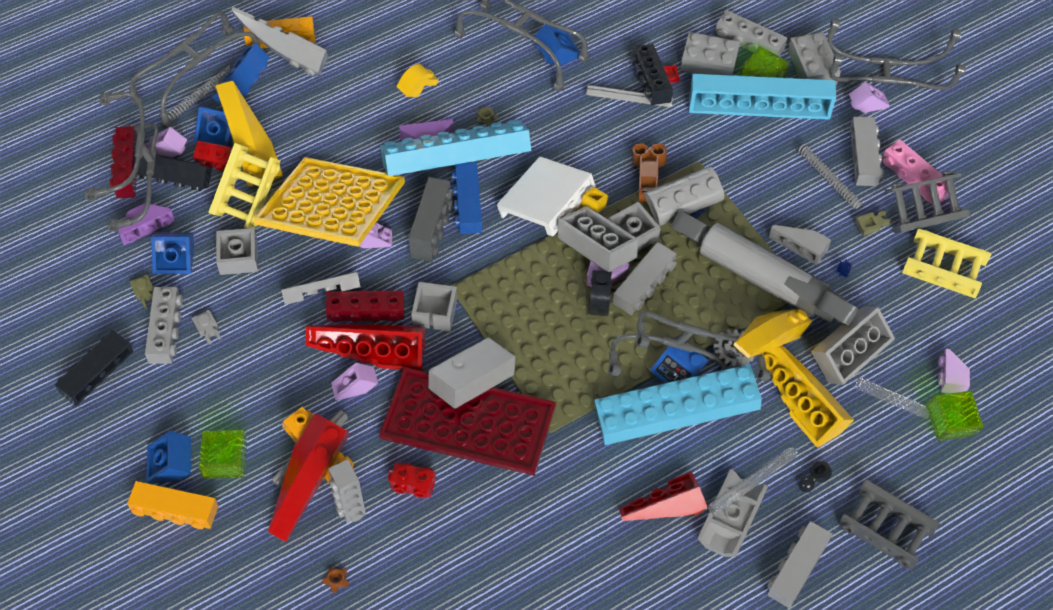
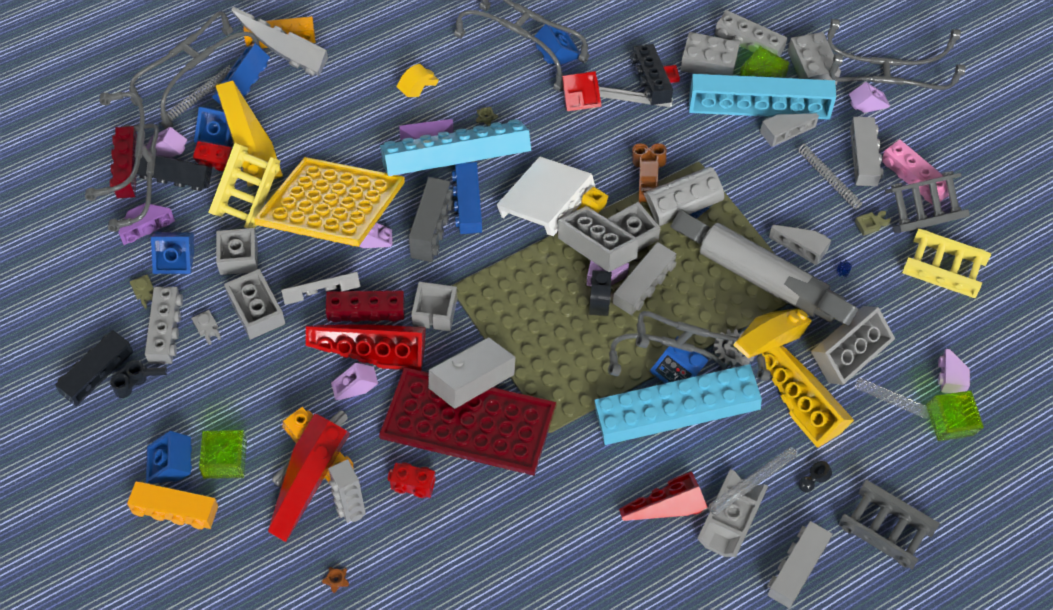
(129, 379): none -> black beam
(254, 304): none -> light grey brick
(581, 91): none -> plate
(786, 126): none -> light grey slope

